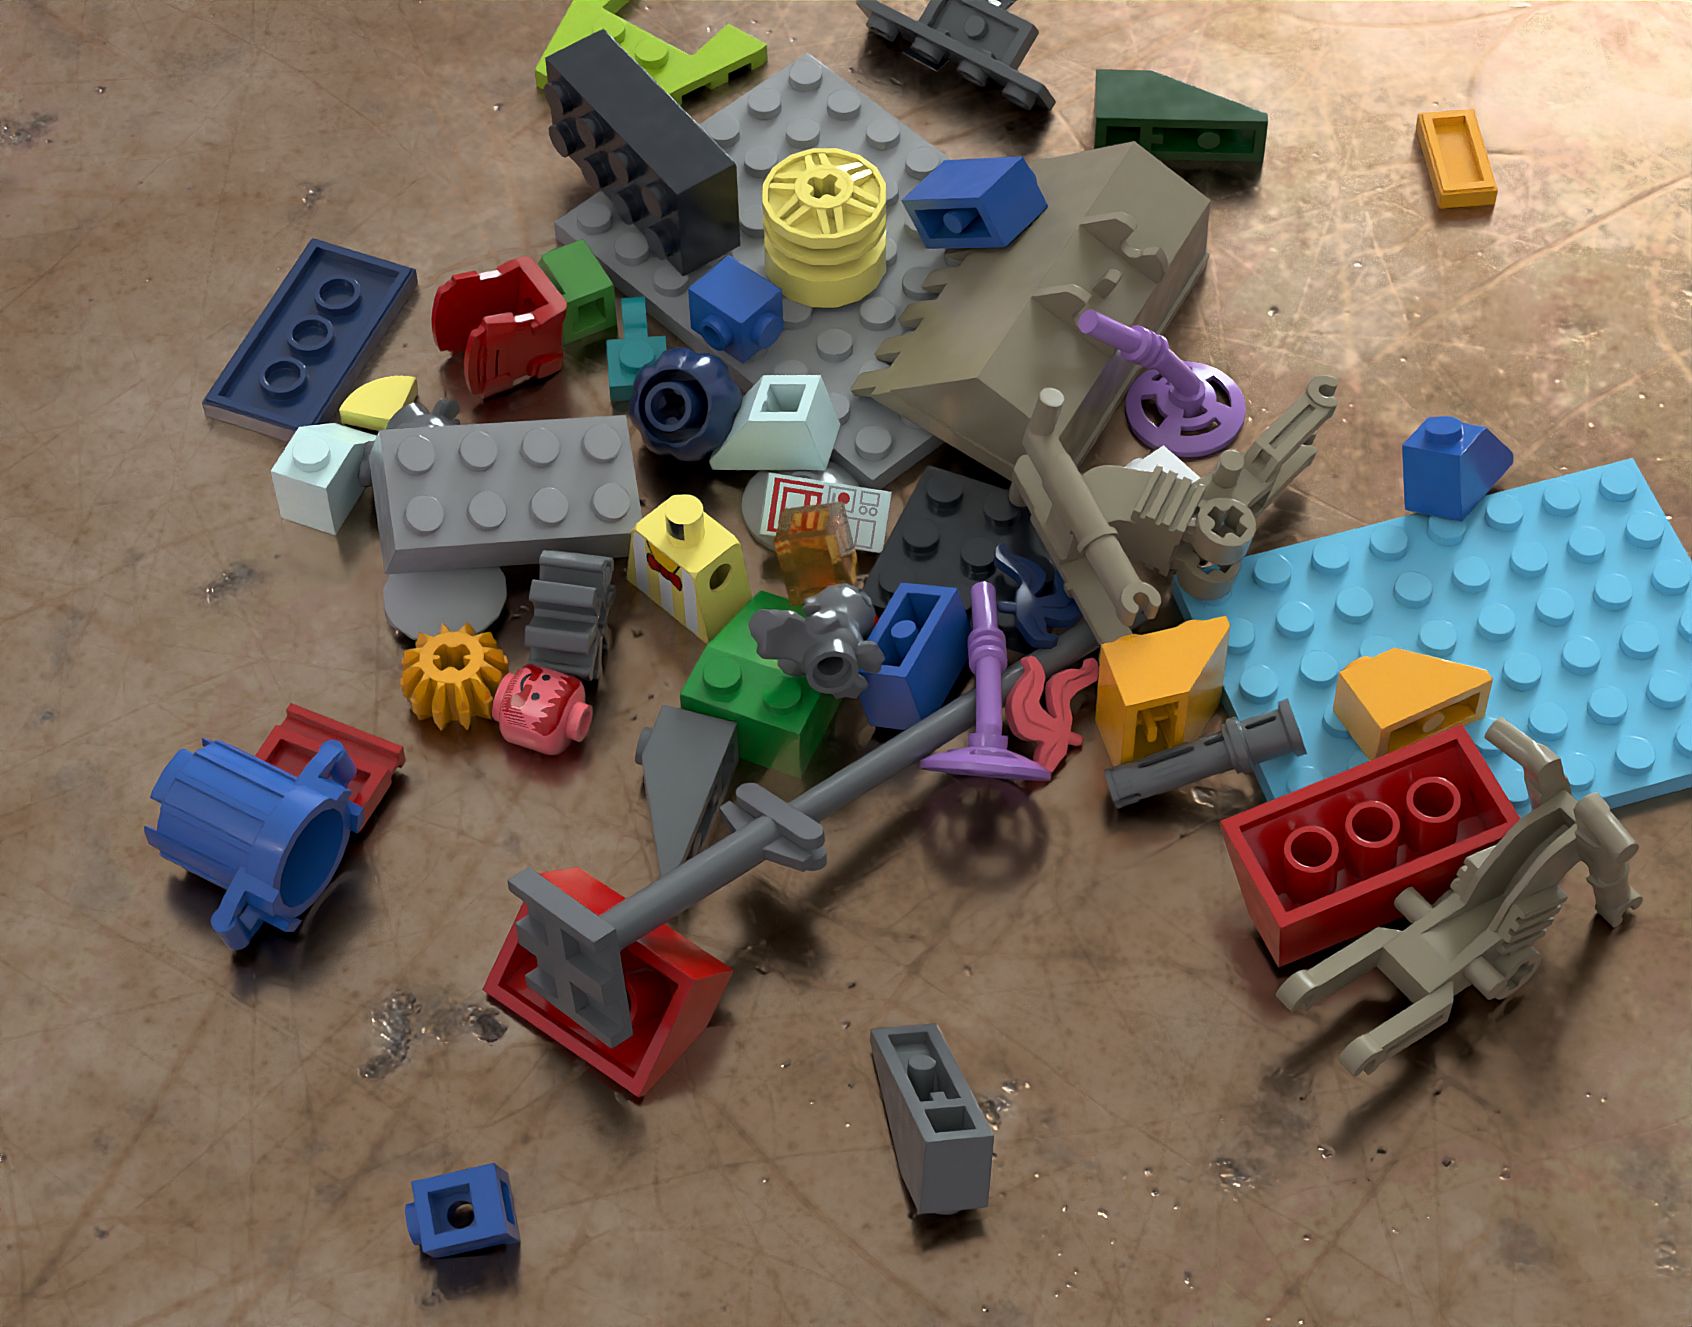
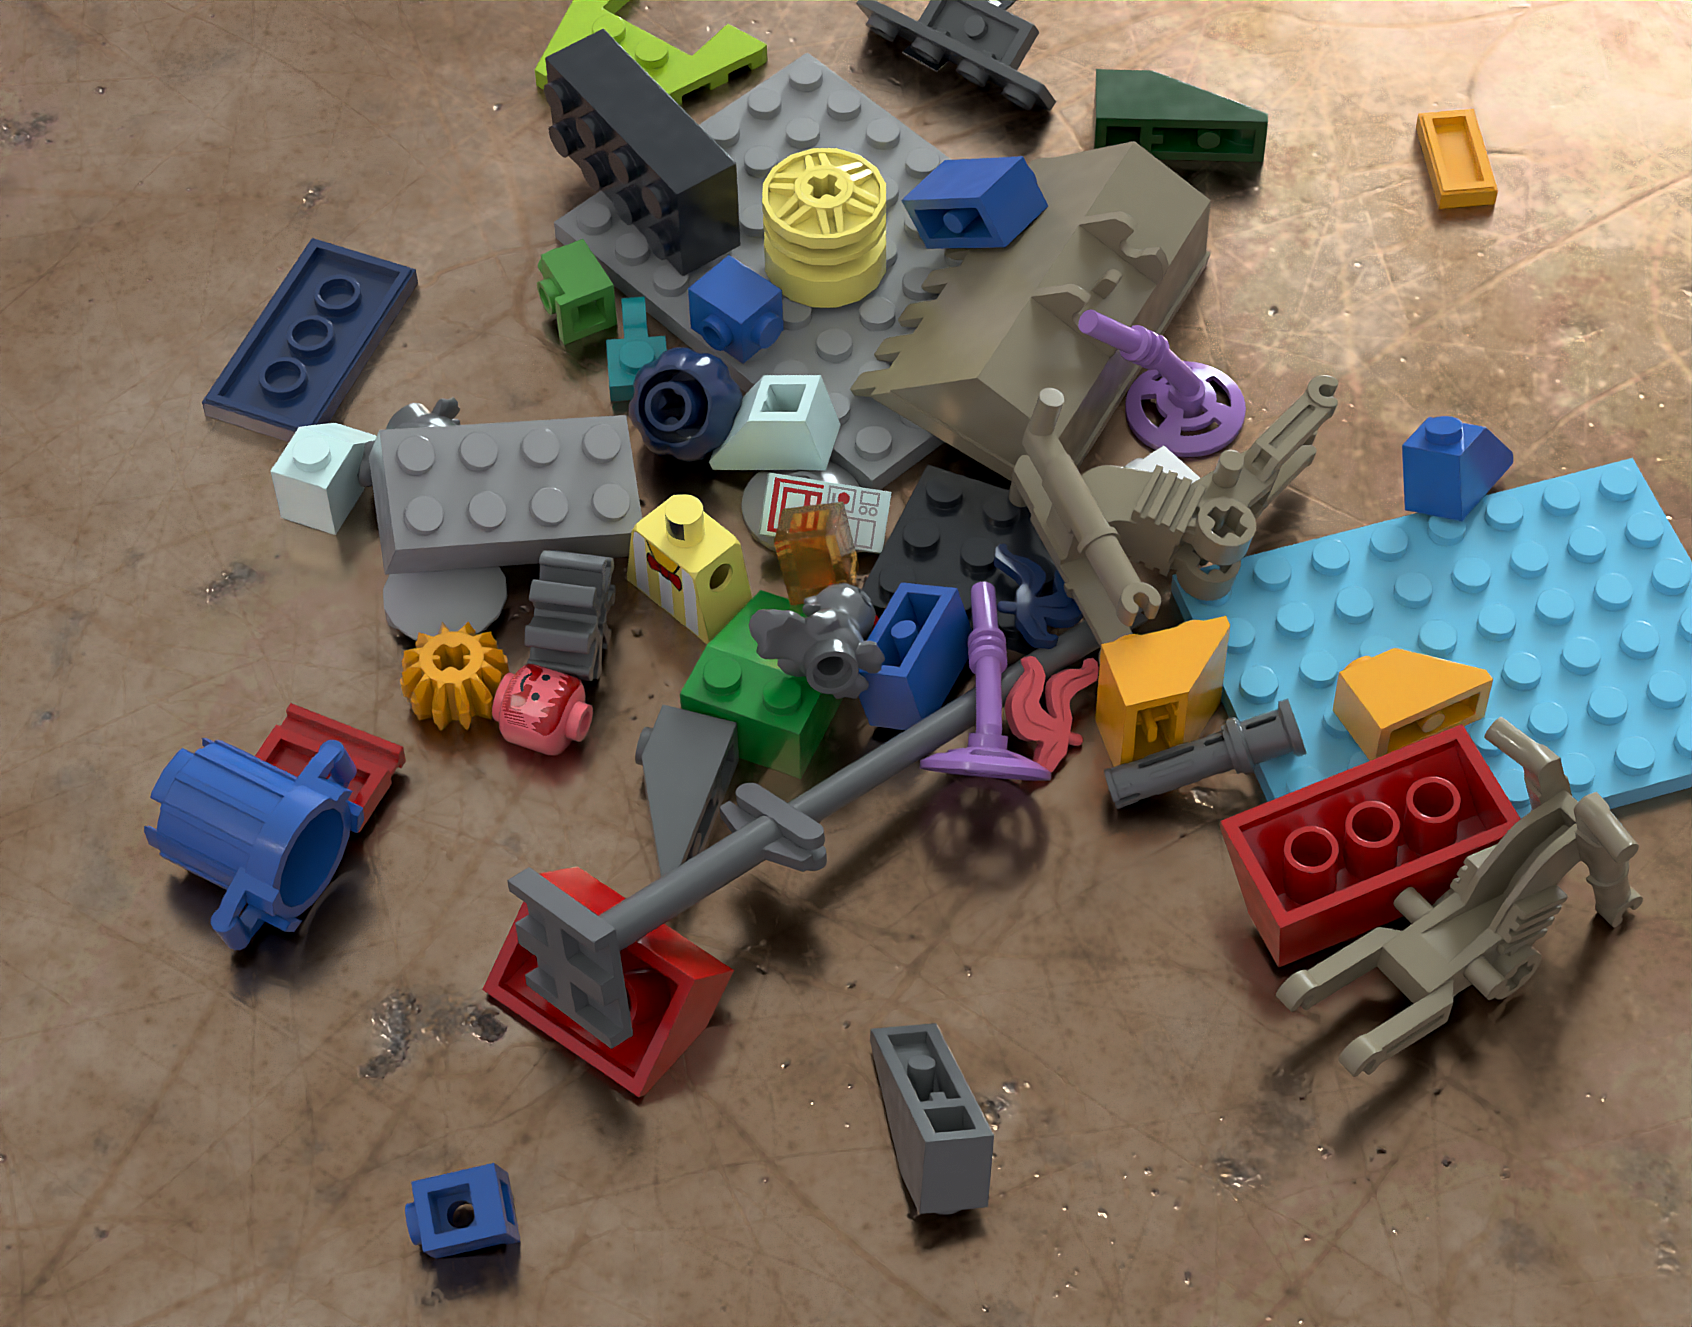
(378, 401): light yellow tile -> none
(504, 323): red piece -> none

